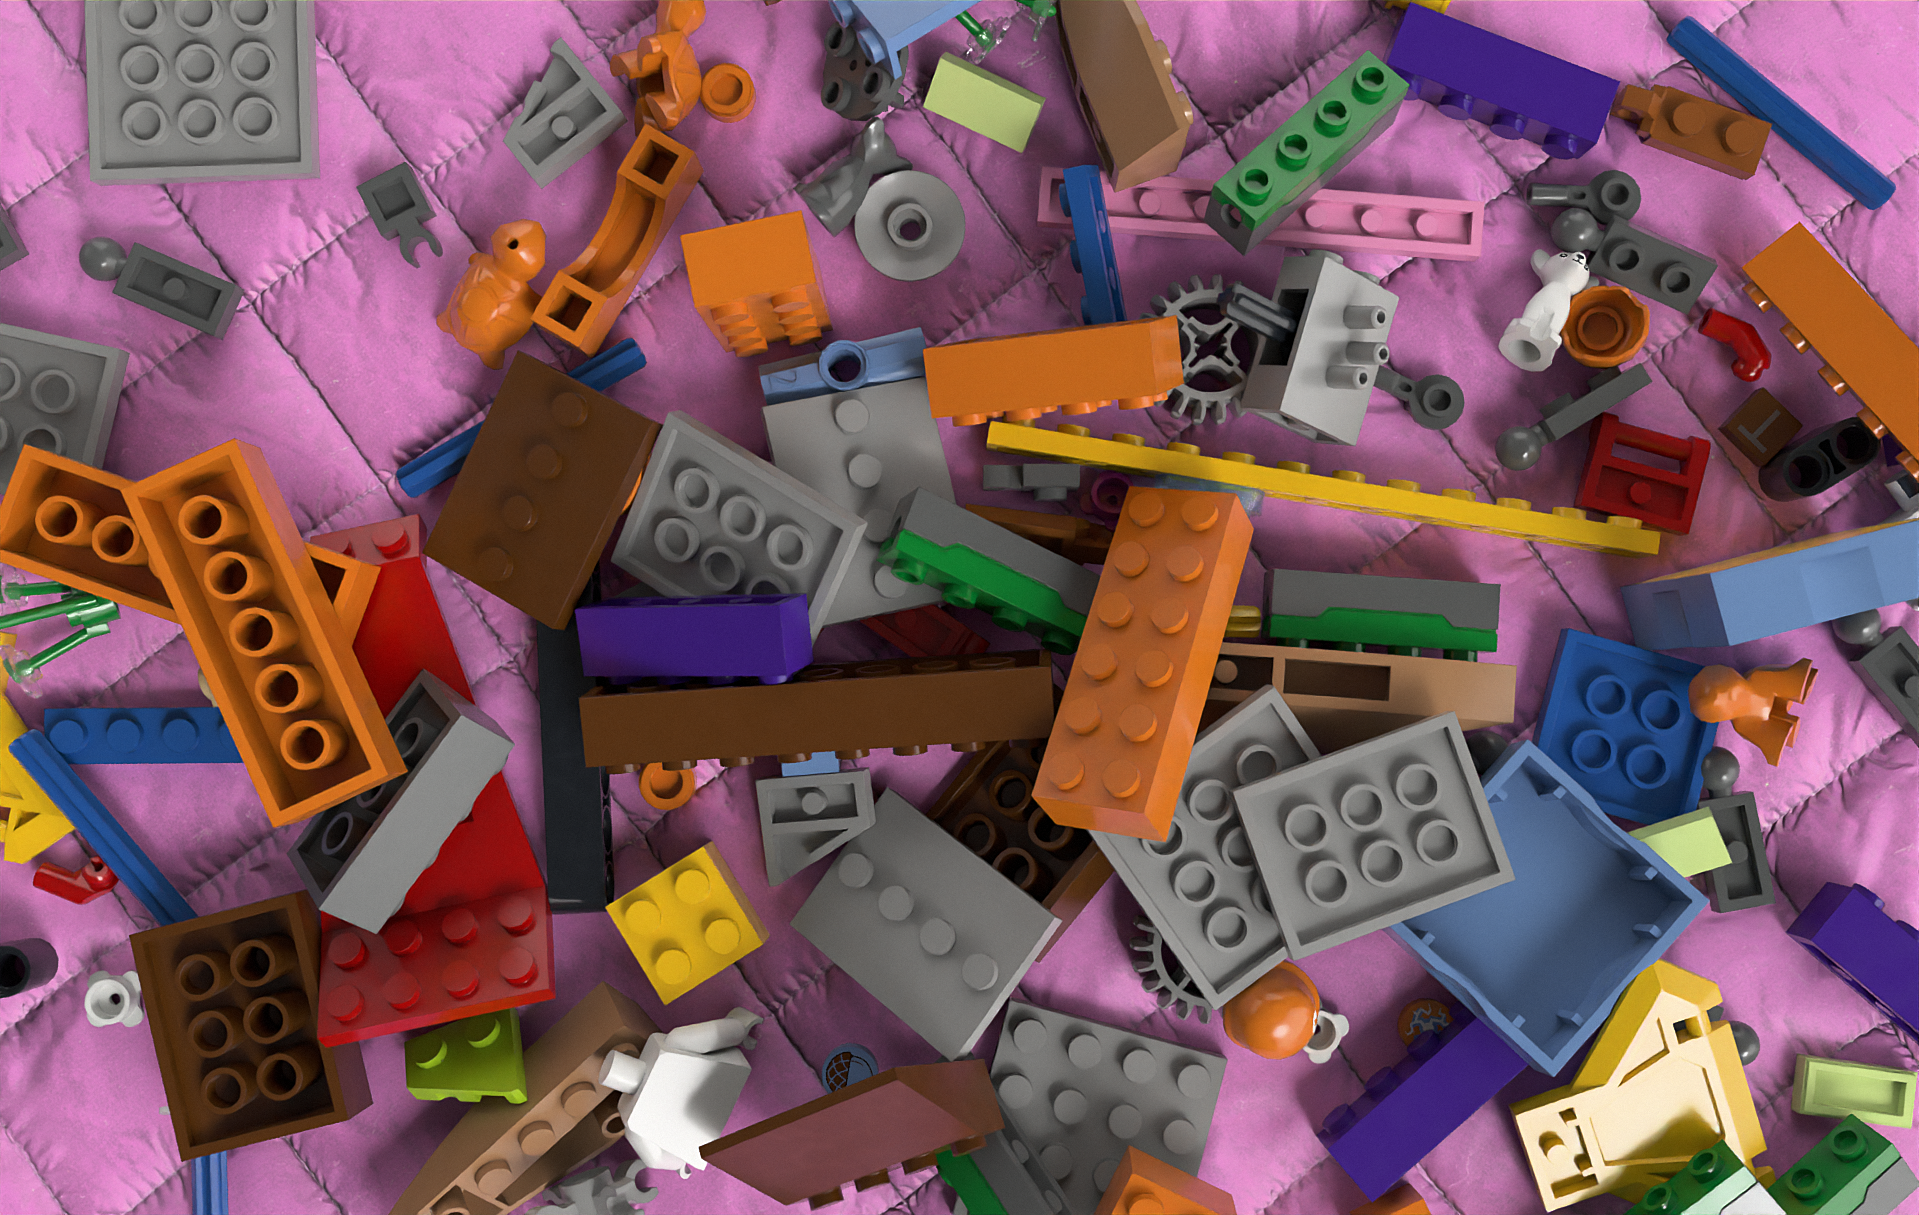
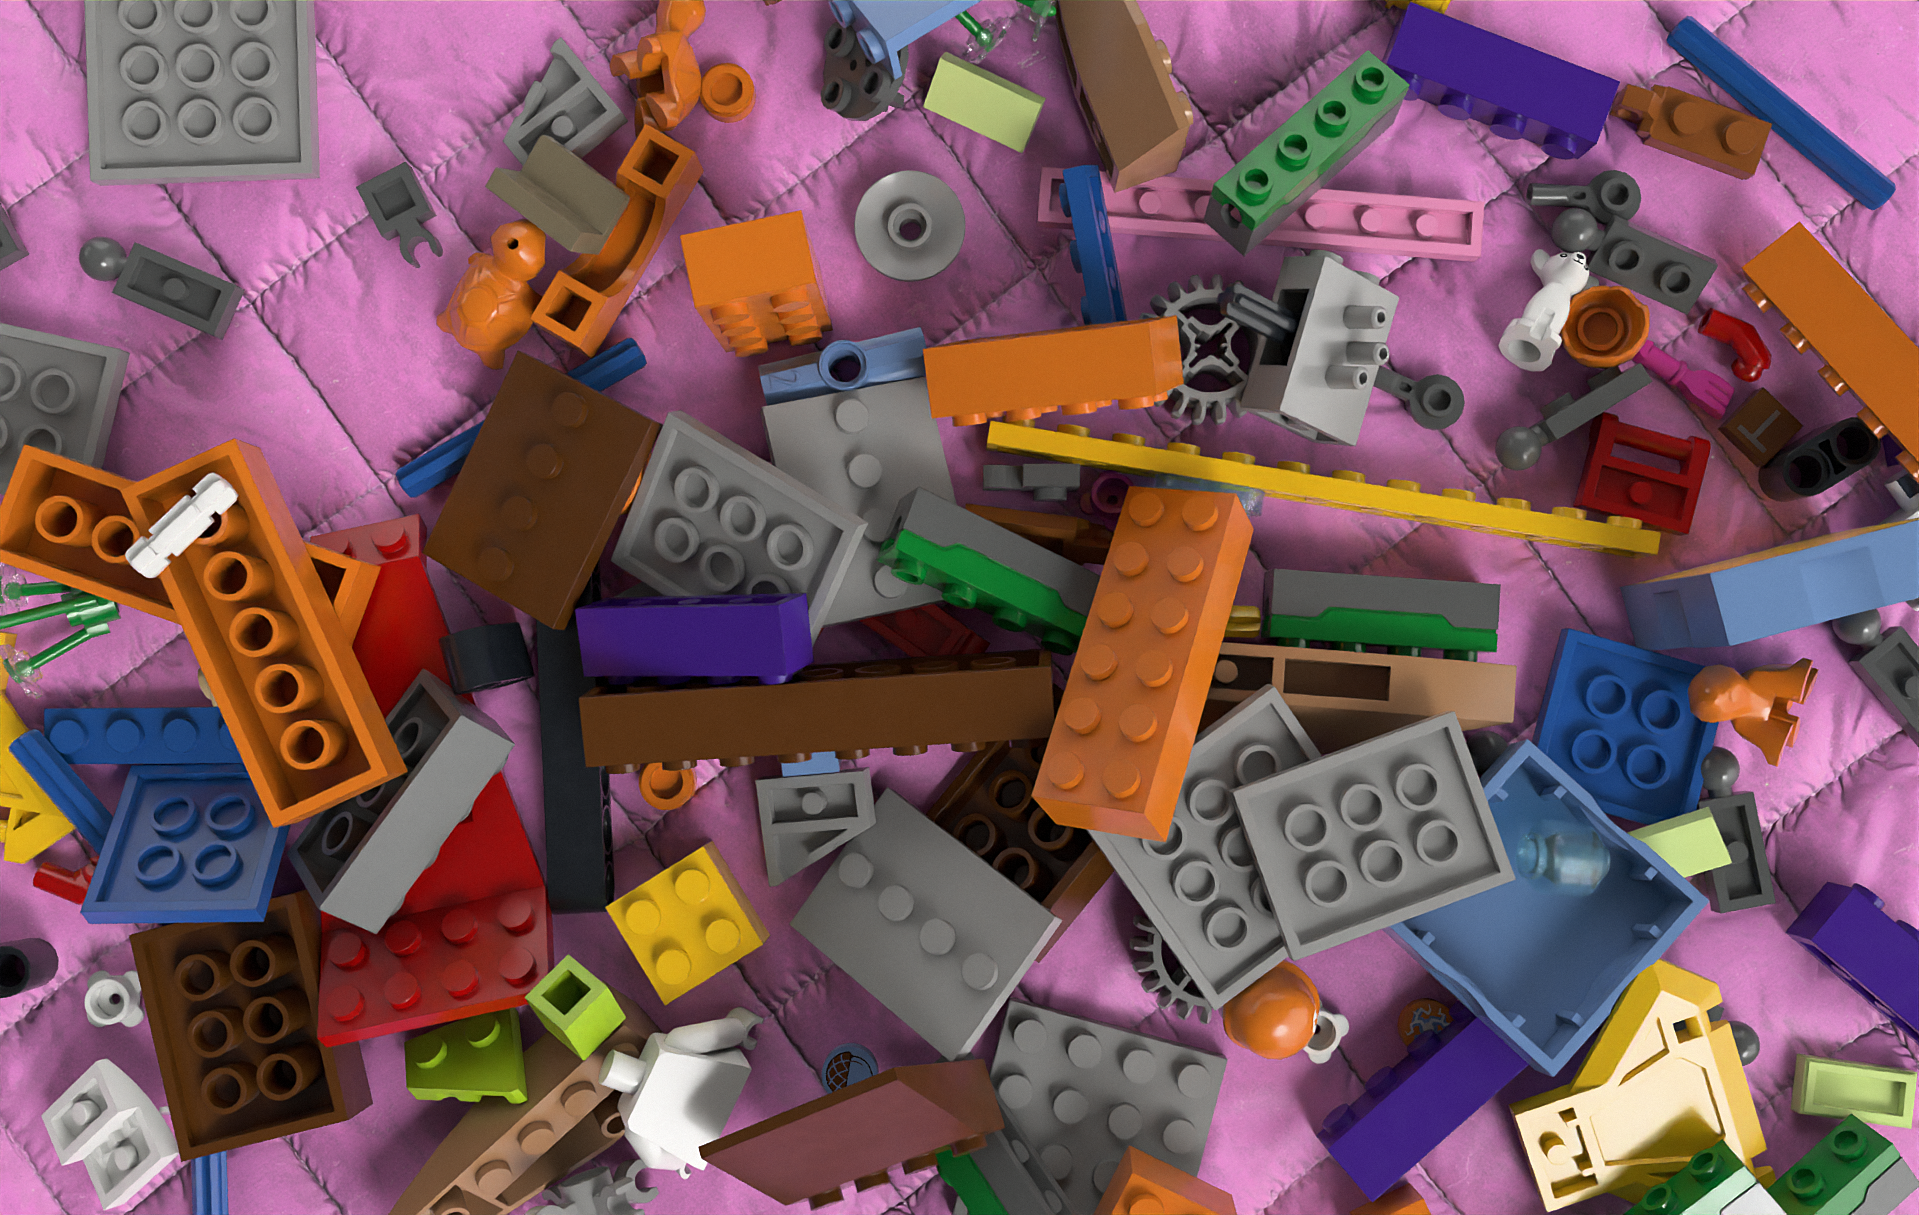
(113, 1131): none -> white slope
(181, 525): none -> white axle
(186, 849): none -> blue plate
(486, 658): none -> black beam
(562, 196): none -> dark tan panel
(575, 1007): none -> lime brick
(845, 182): dark grey animal -> none
(1562, 858): none -> clear light blue head
(1698, 386): none -> dark pink piece

